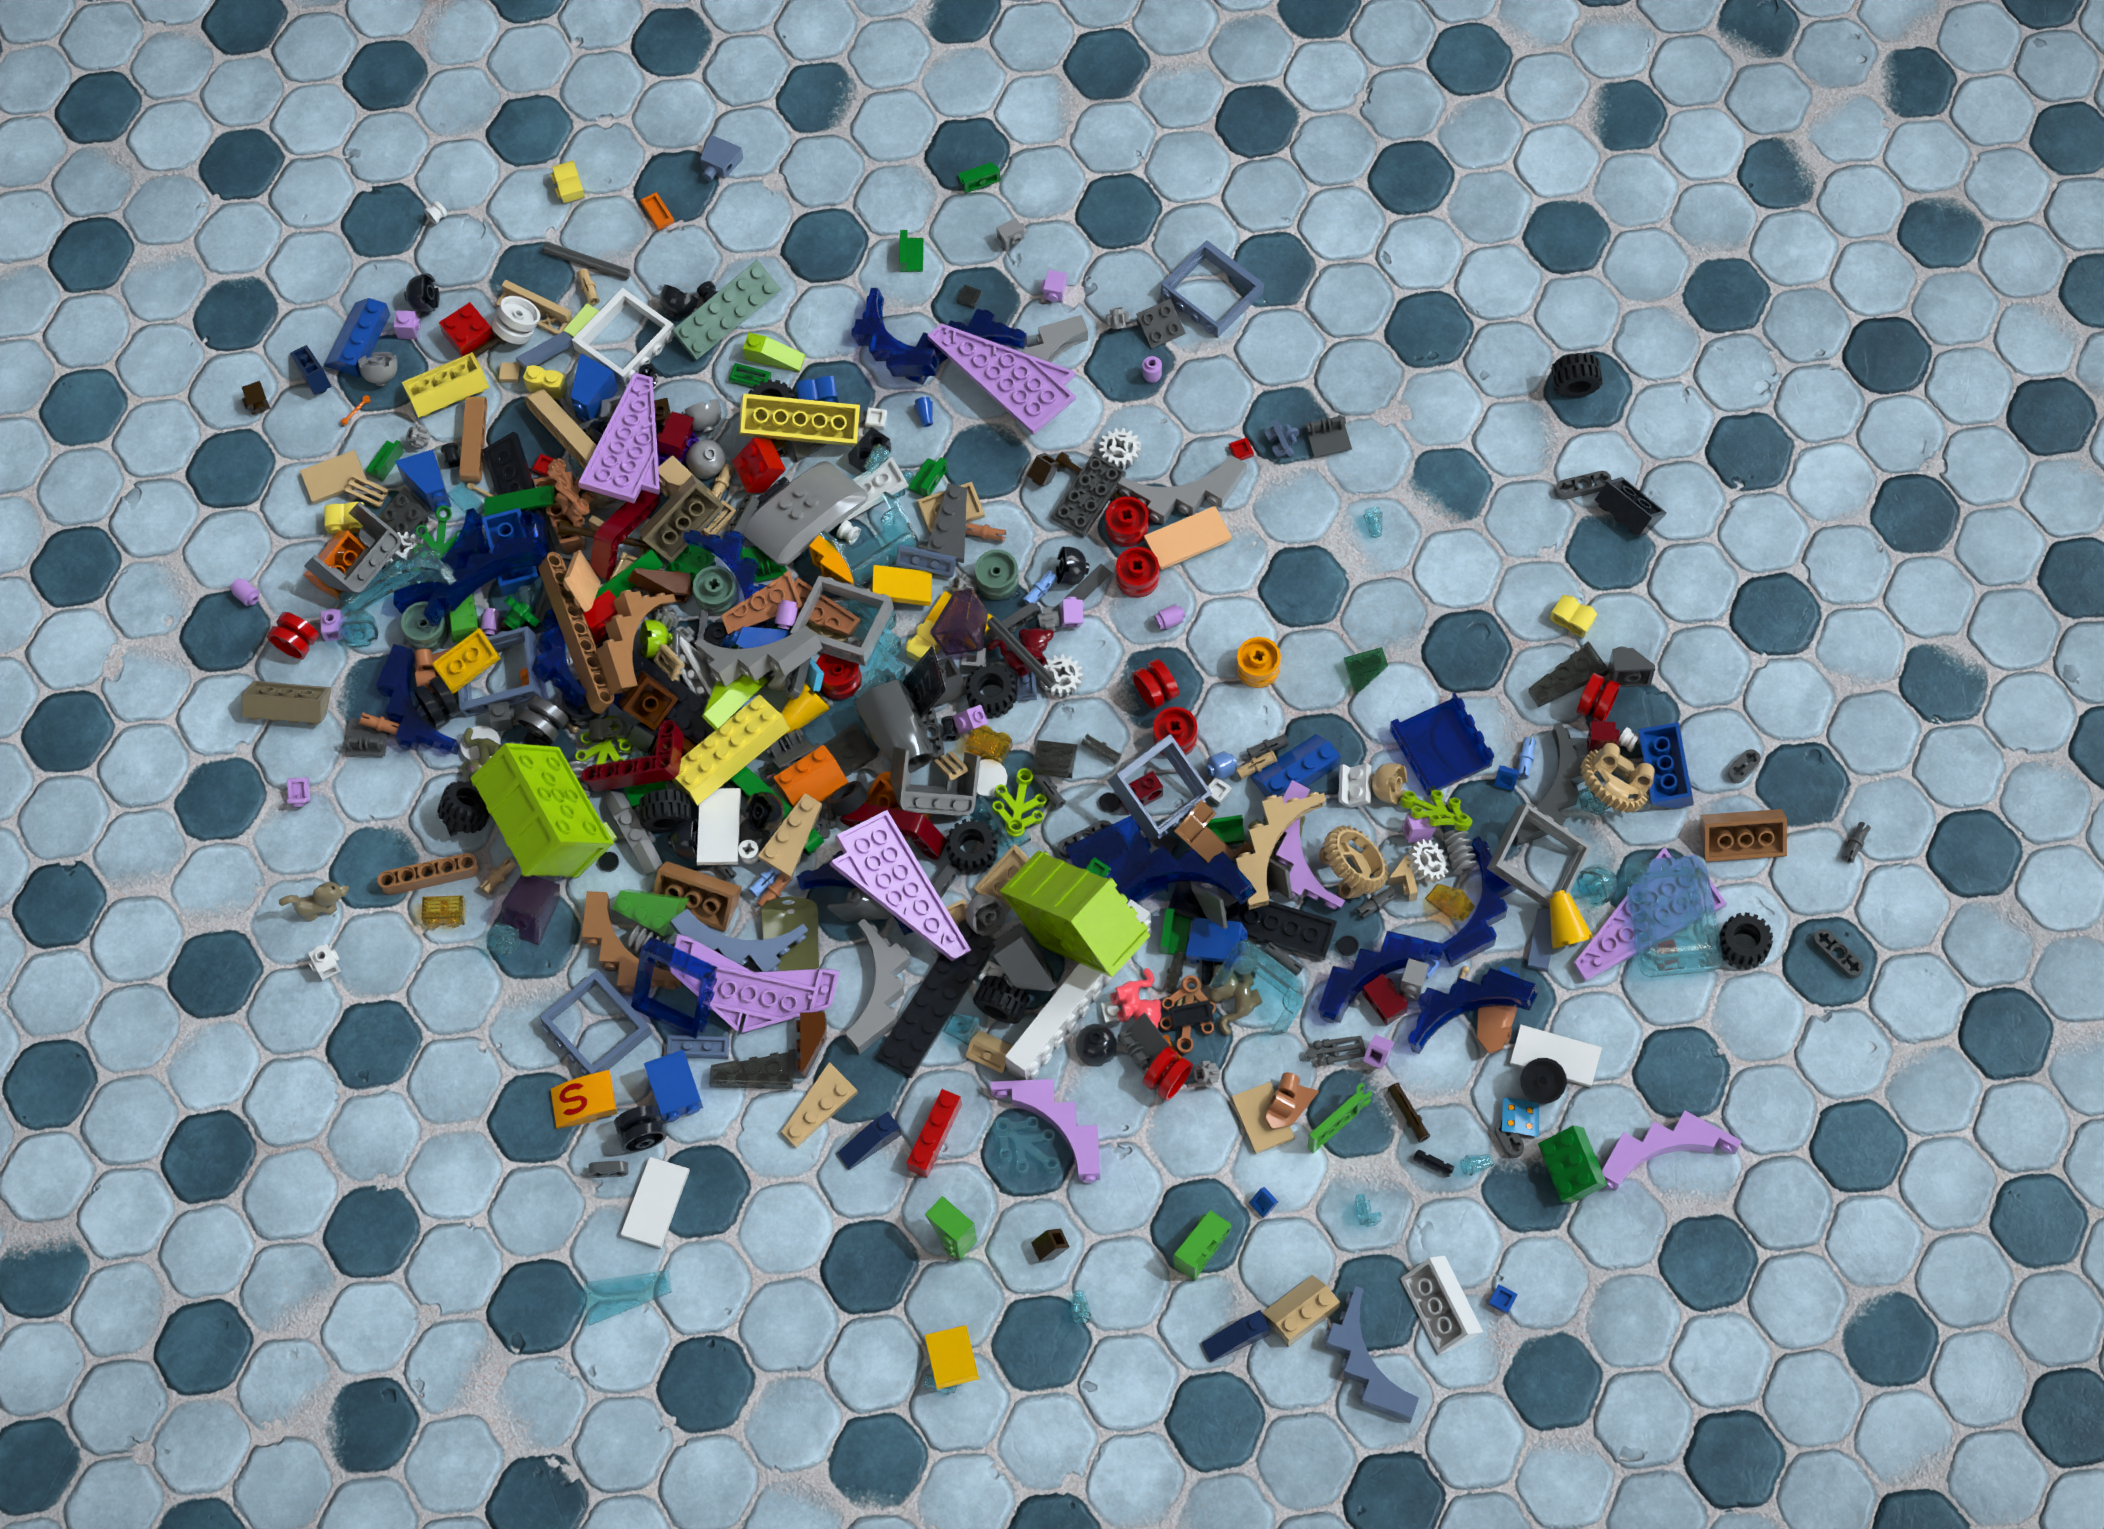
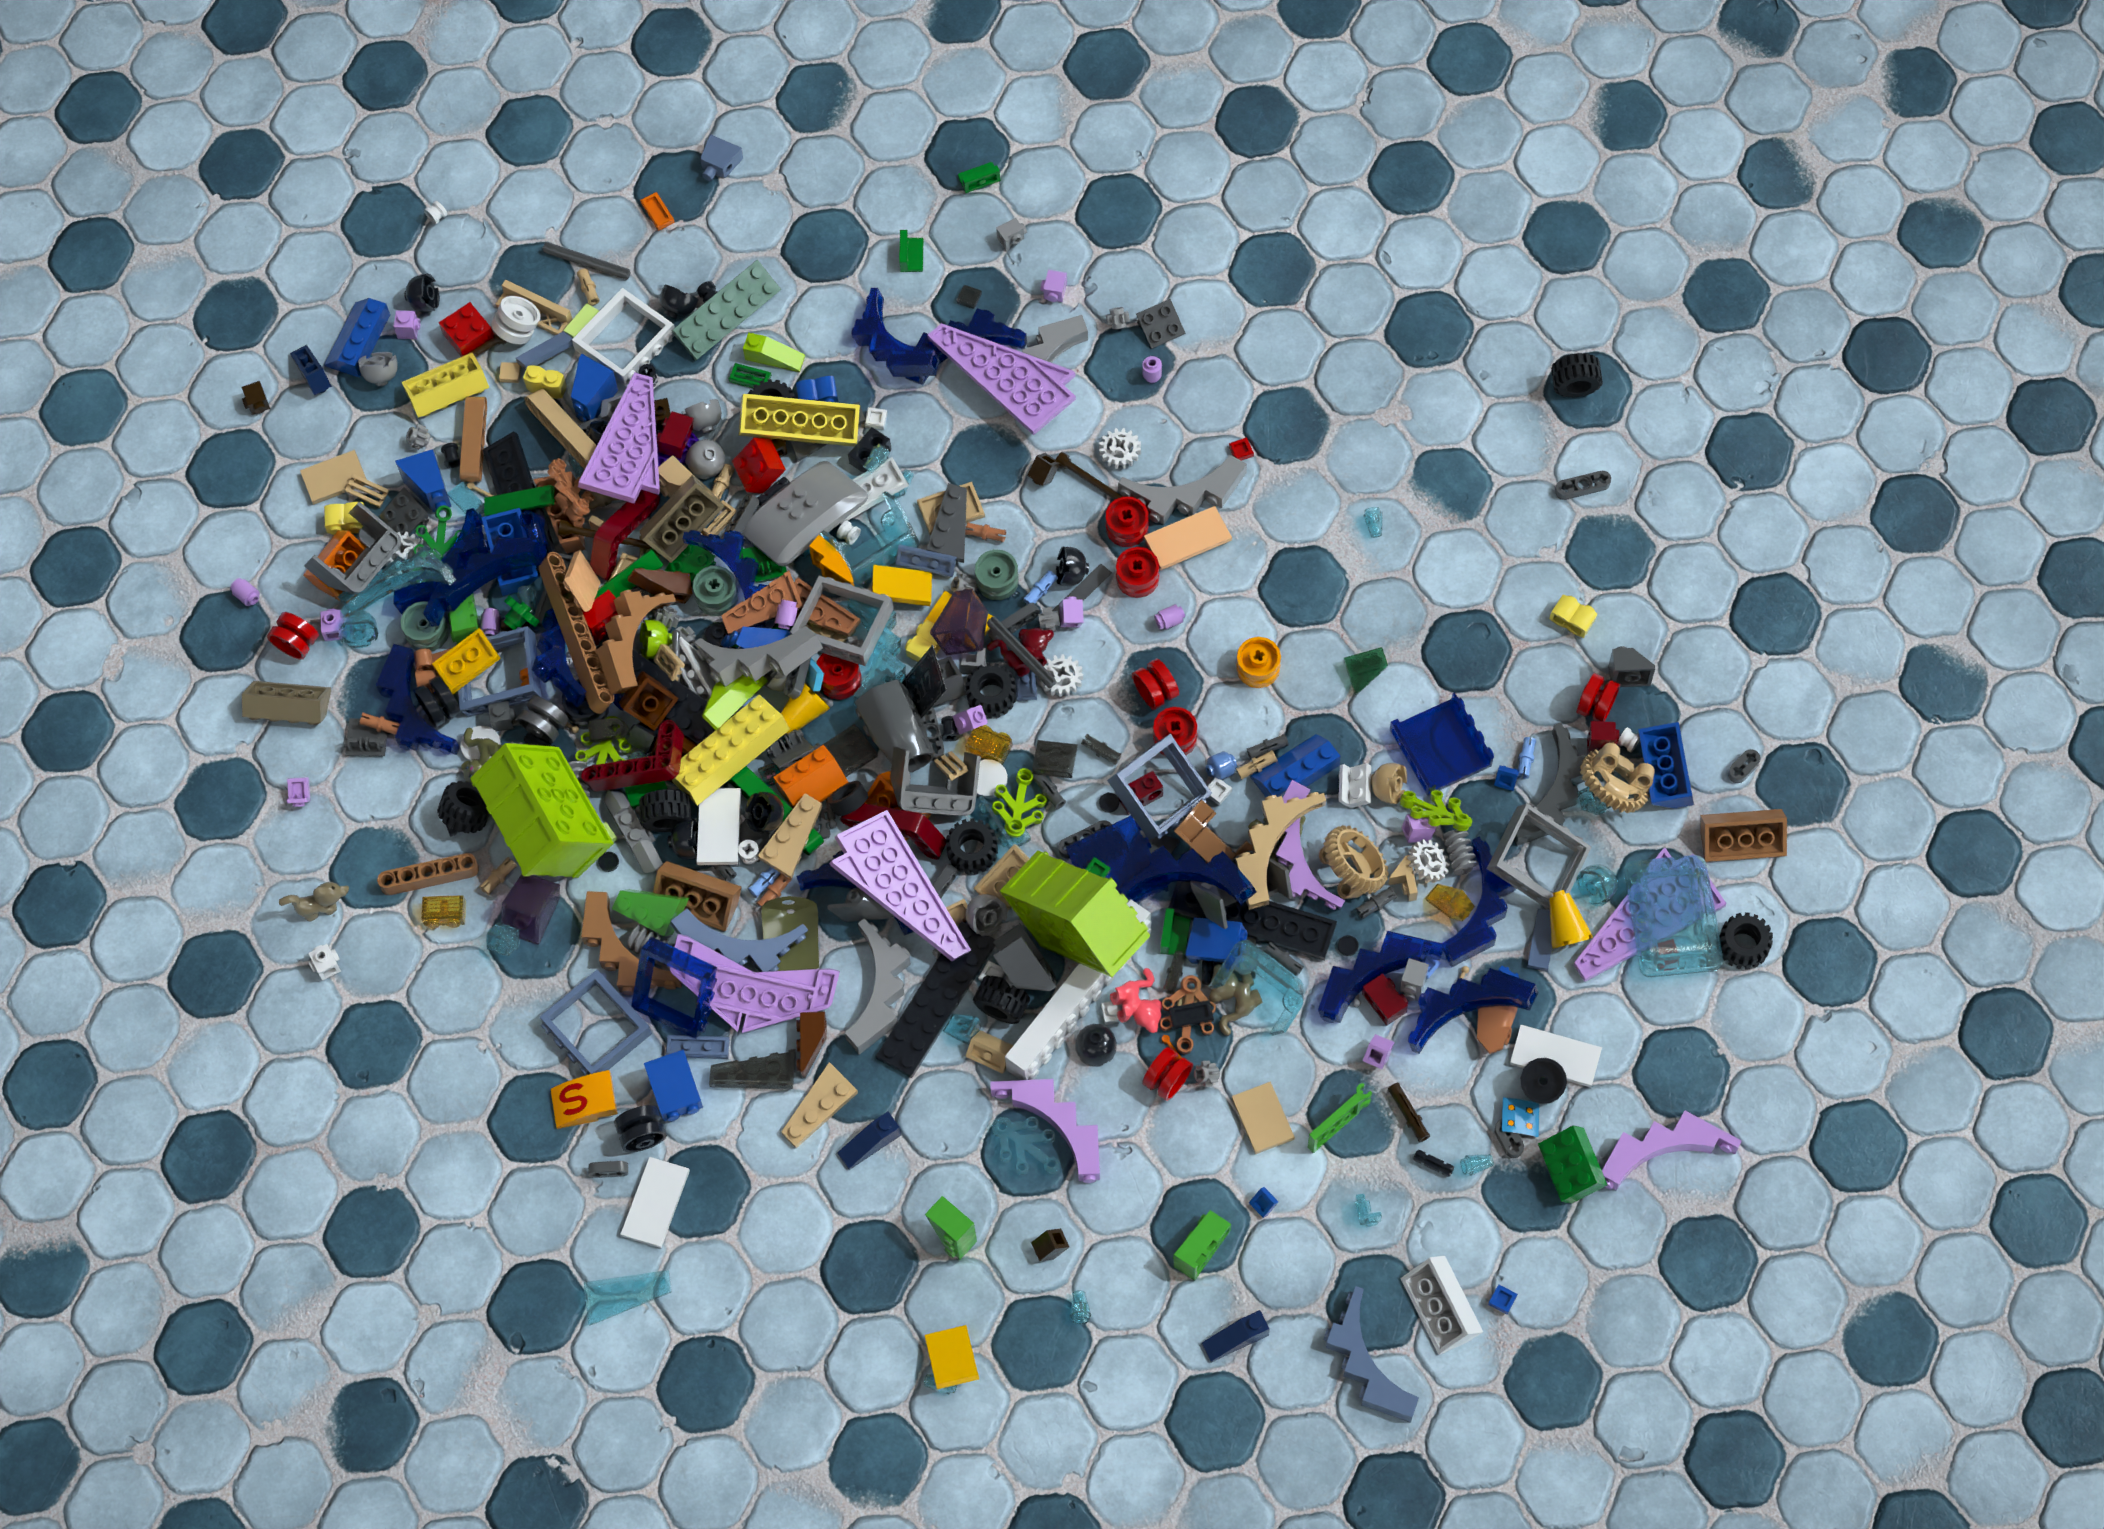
(366, 399): orange hinge -> none
(385, 460): green panel -> none
(541, 465): red tile -> none
(568, 182): light yellow brick -> none
(701, 625): black tile -> none
(924, 409): blue cone -> none
(928, 477): green panel -> none
(934, 1133): red brick -> none
(1088, 495): dark grey tile -> none
(1143, 1041): dark grey hinge -> none
(1227, 265): sand blue window -> none
(1228, 829): green panel -> none
(1277, 432): sand blue hips -> none
(1288, 1102): nougat panel -> none
(1301, 1310): tan slope -> none
(1312, 1052): dark grey piece -> none
(1328, 436): dark grey hinge -> none
(1568, 676): clear smoke wing -> none
(1629, 506): black slope -> none
(1853, 960): dark grey beam -> none
(1856, 842): dark grey pin -> none

